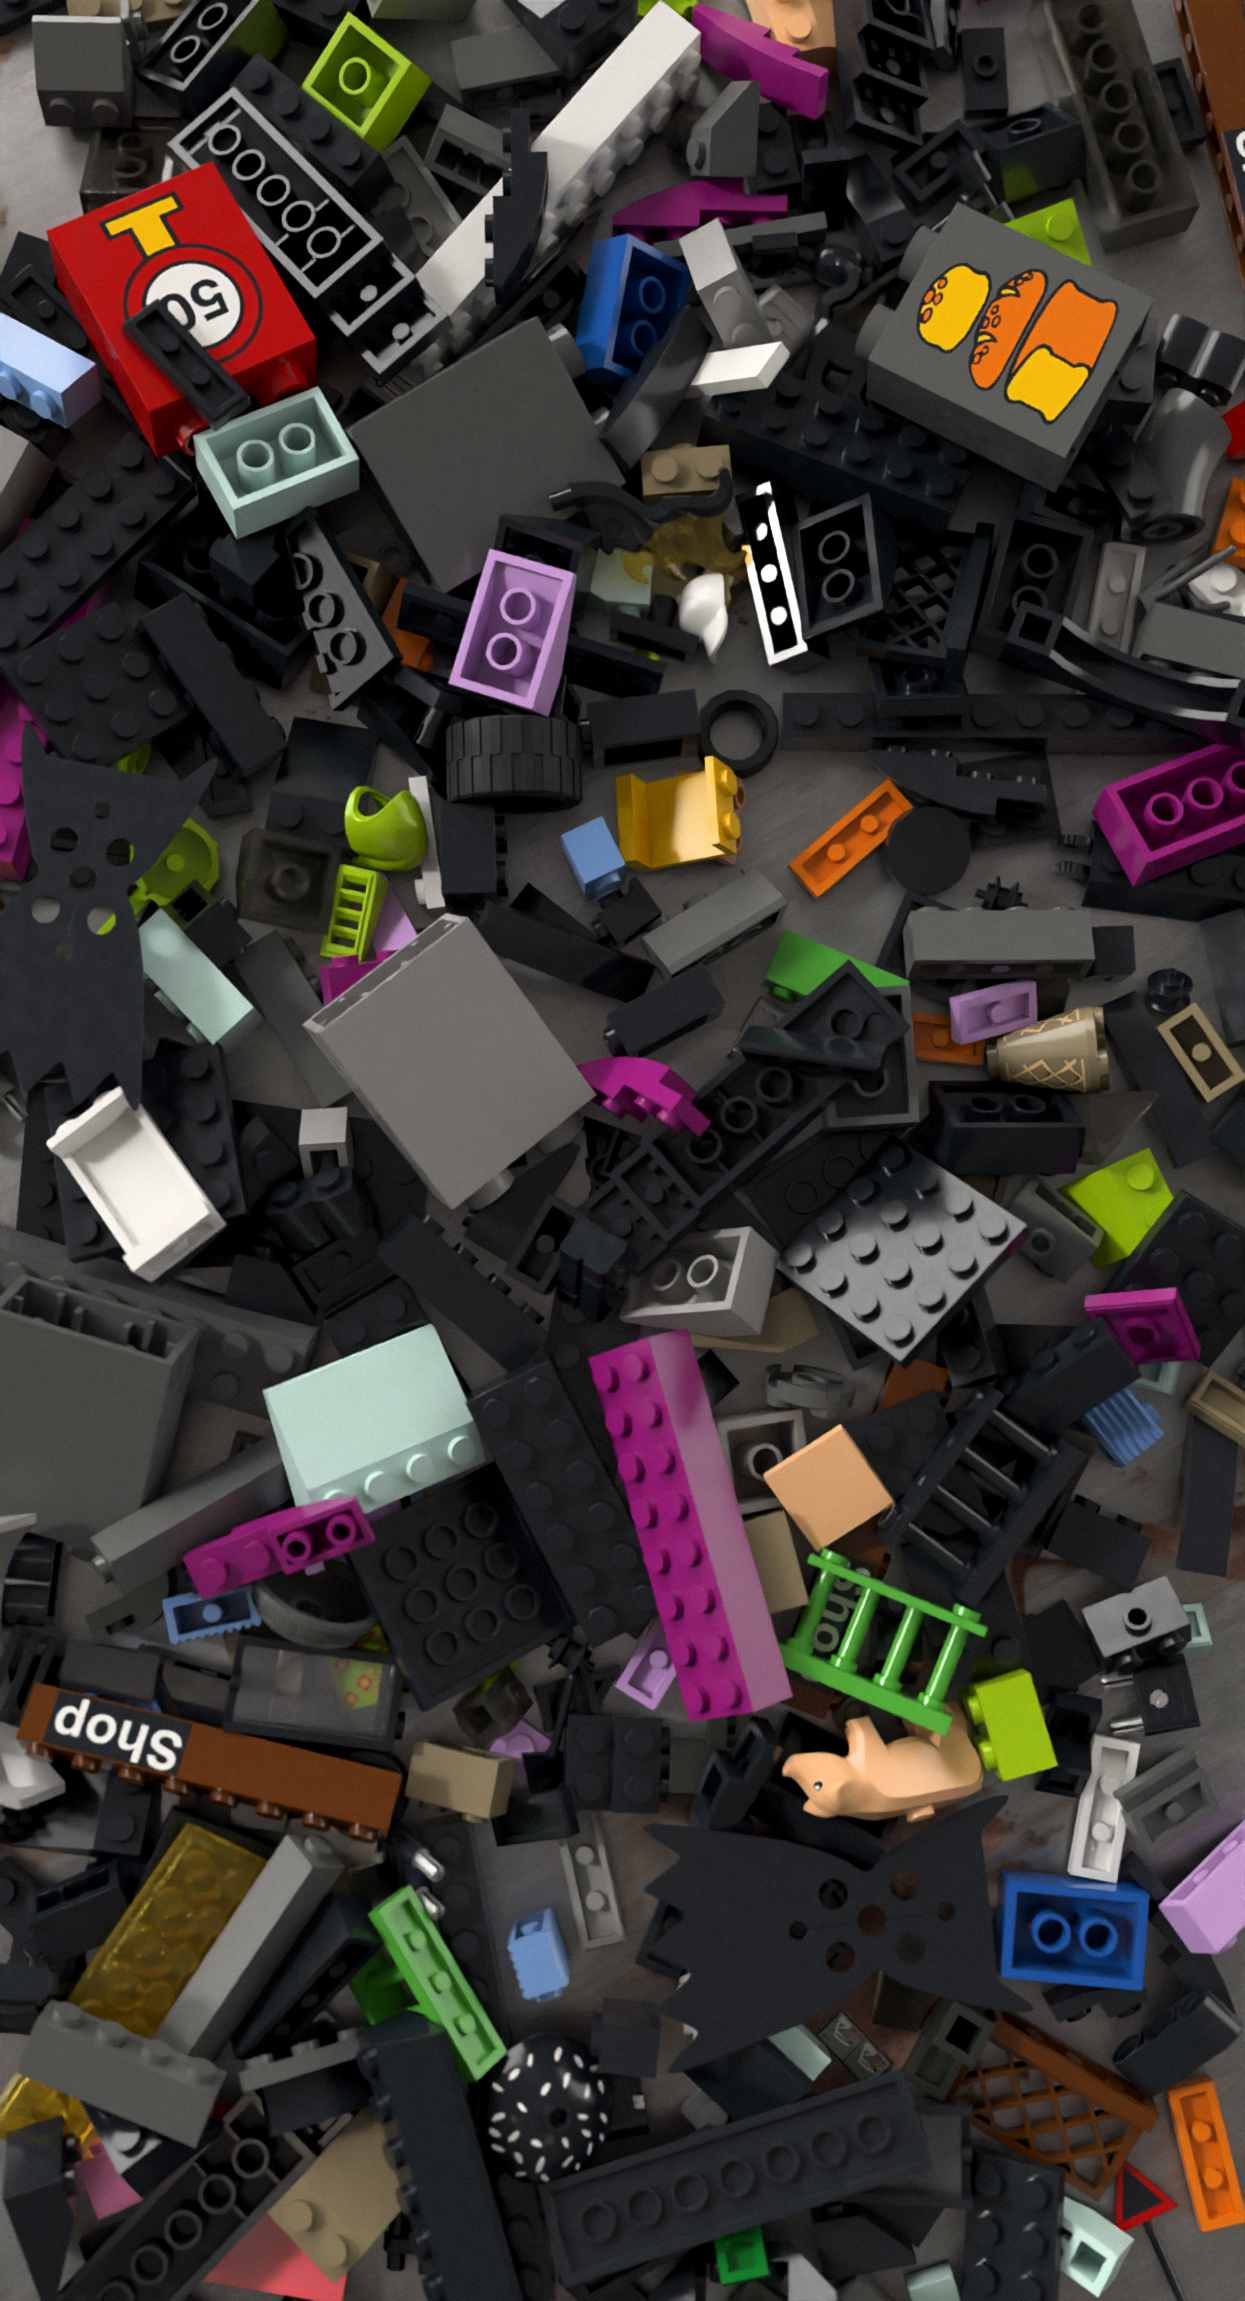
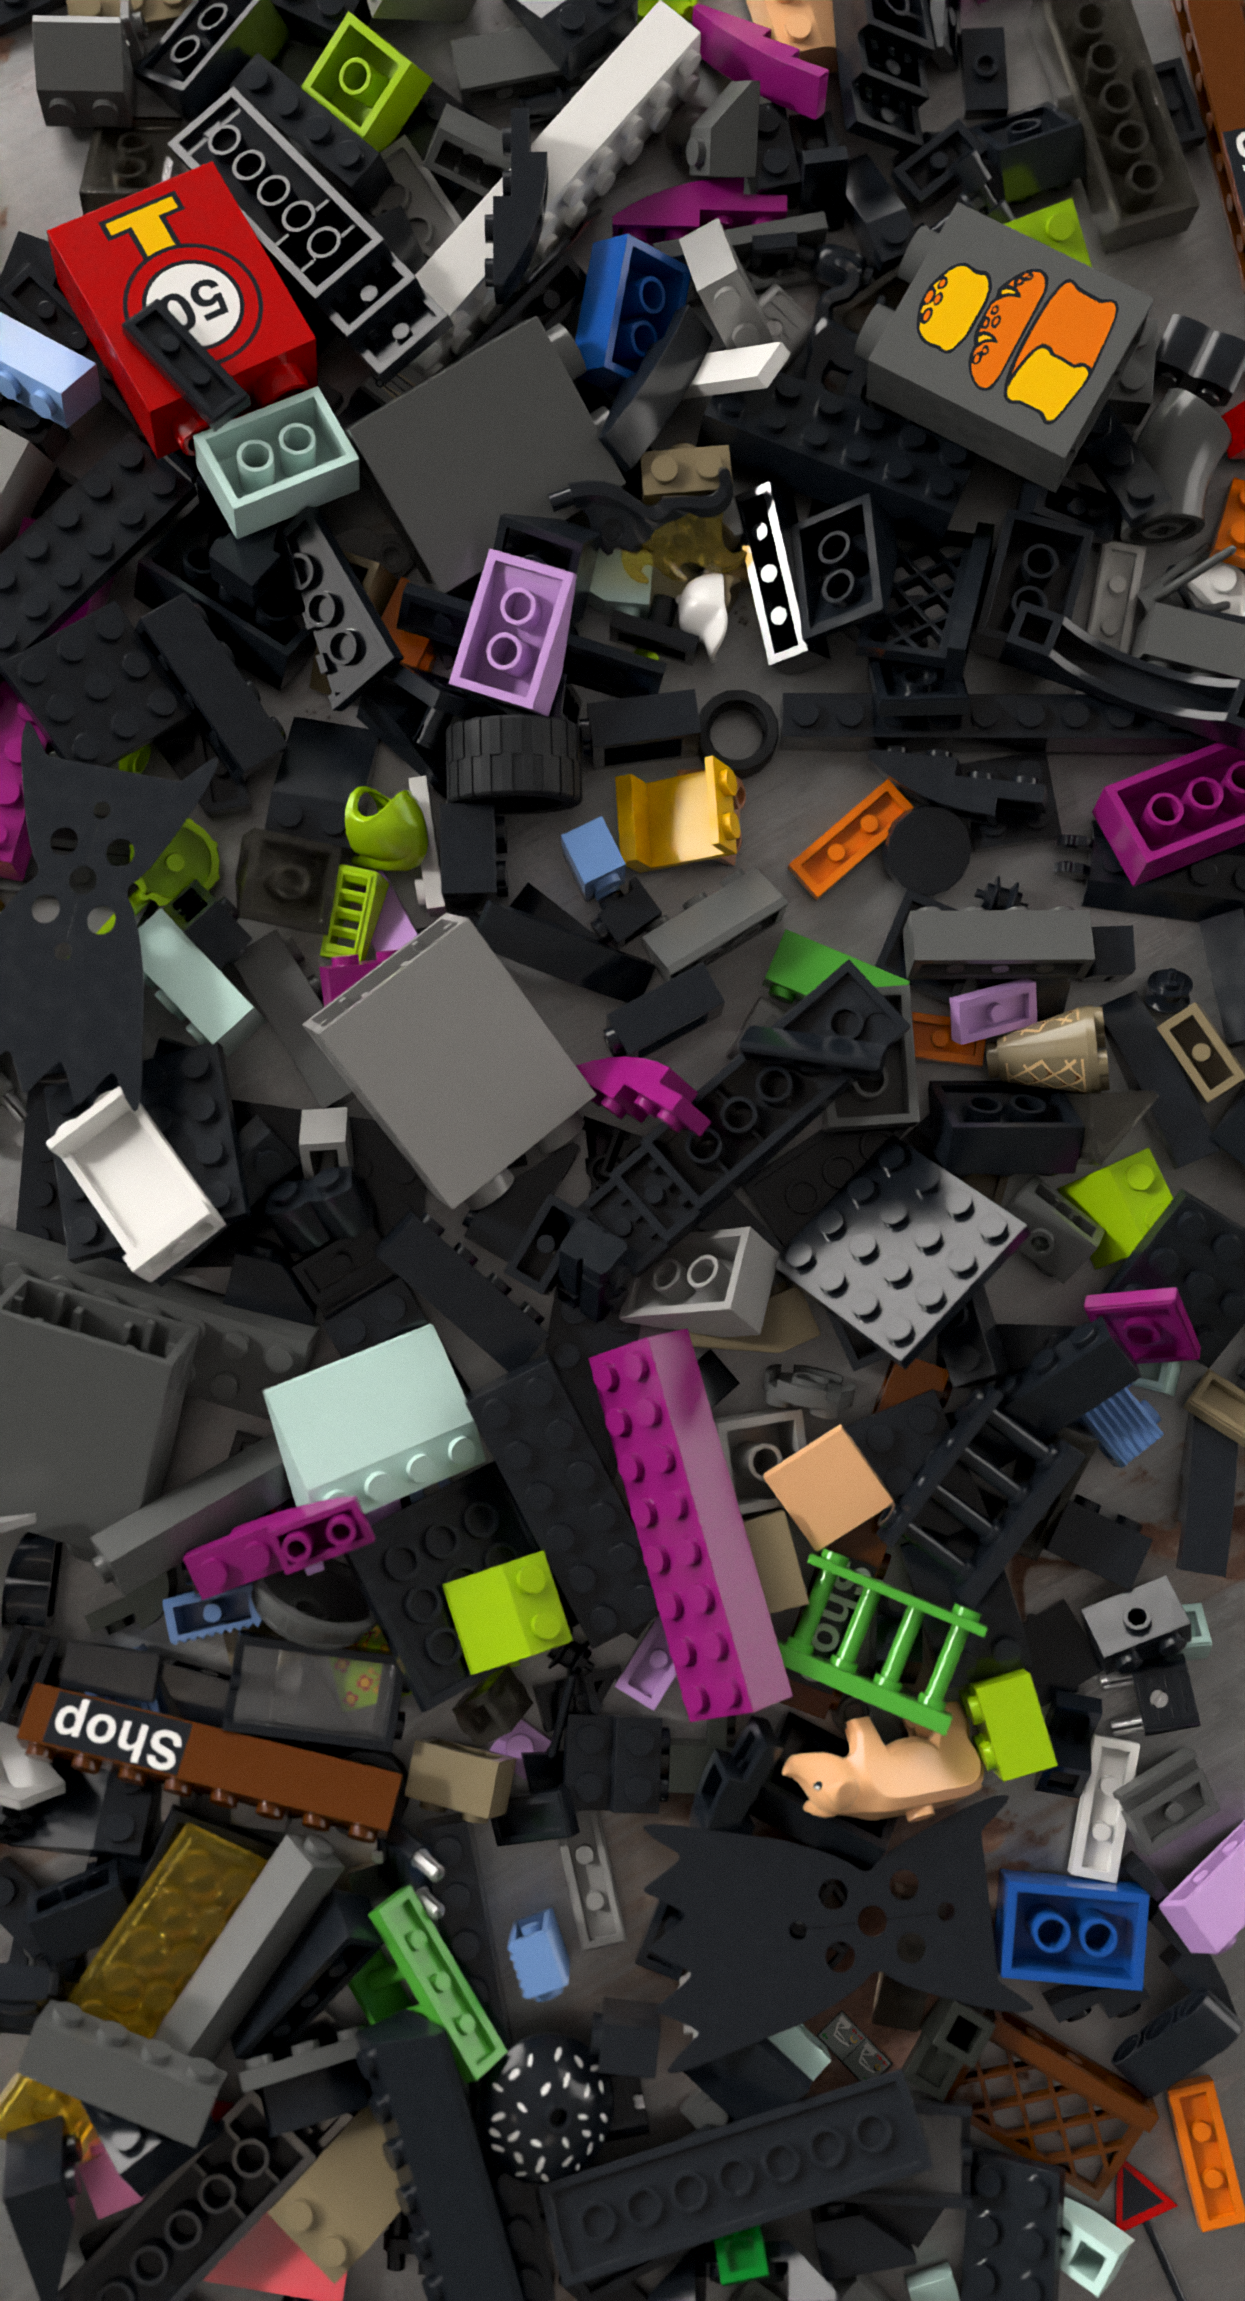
(507, 1613): none -> lime slope

